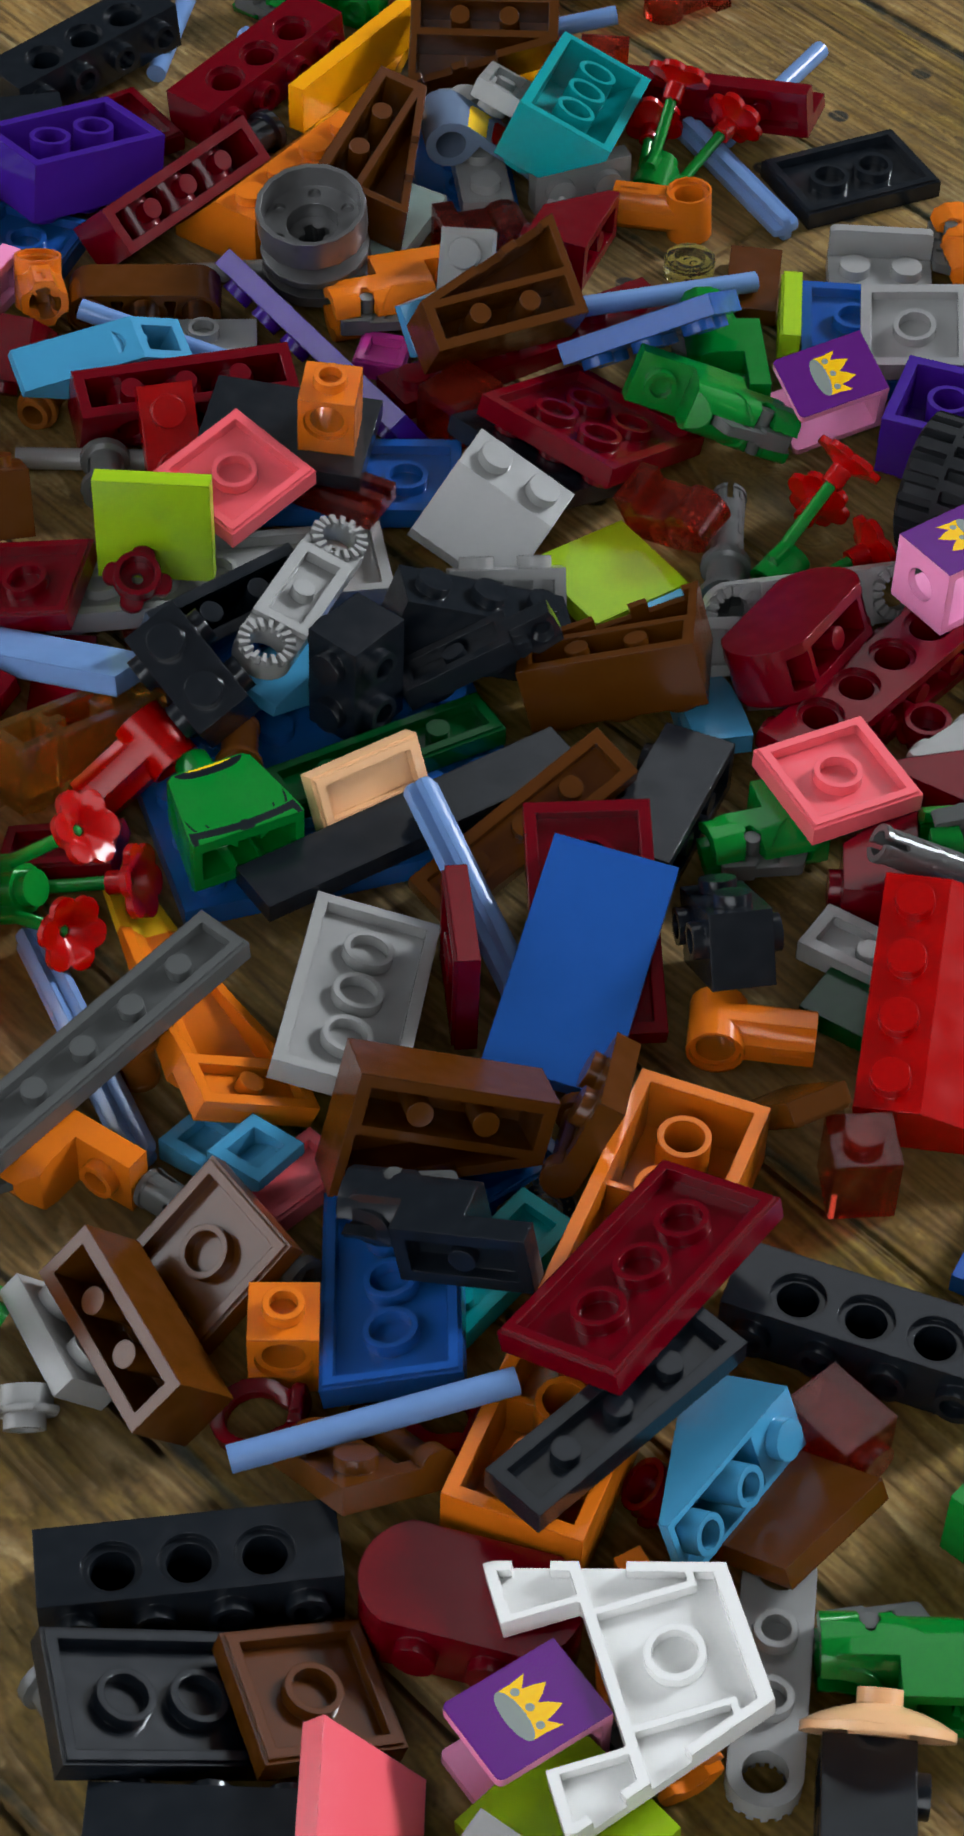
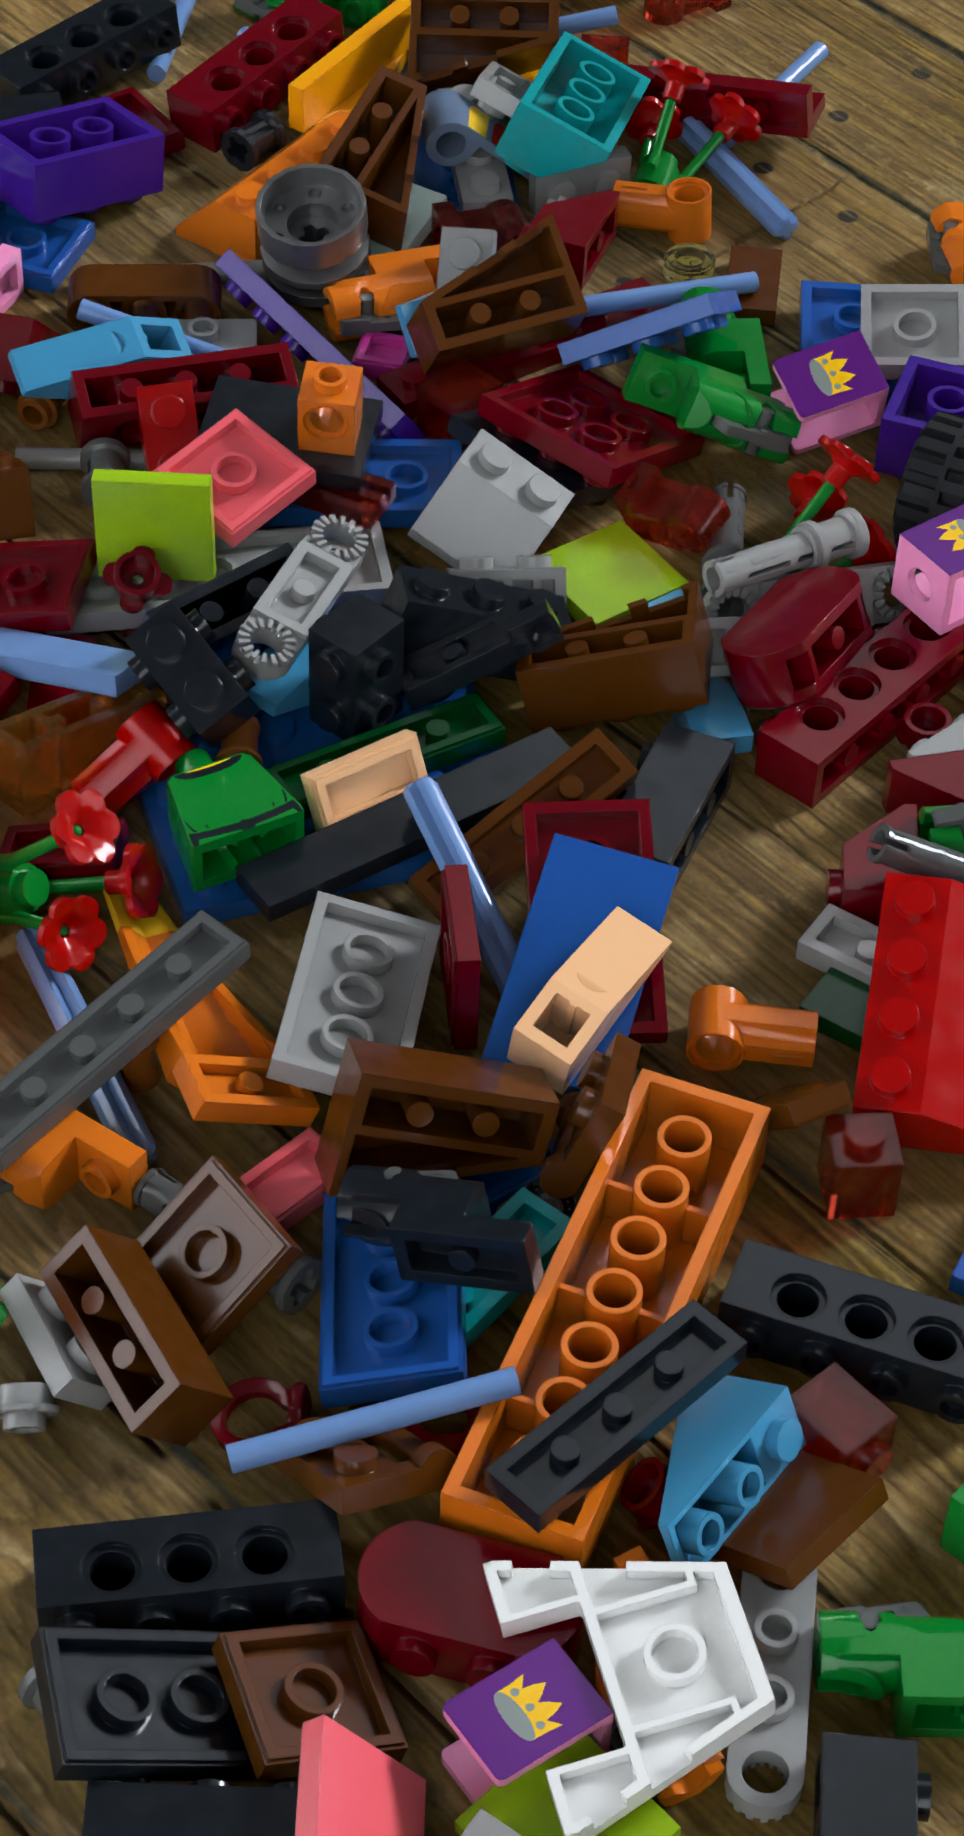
(40, 284): orange piece -> none
(172, 193): dark red brick -> none
(251, 1148): dark azure slope -> none
(284, 1332): orange brick -> none
(586, 997): none -> light nougat slope
(640, 1276): dark red tile -> none
(727, 933): black brick -> none
(757, 840): green plate -> none
(789, 314): lime tile -> none
(805, 548): none -> light grey pin
(836, 780): coral tile -> none
(849, 178): black tile -> none
(879, 255): light grey bracket -> none
(879, 1714): light nougat dish -> none

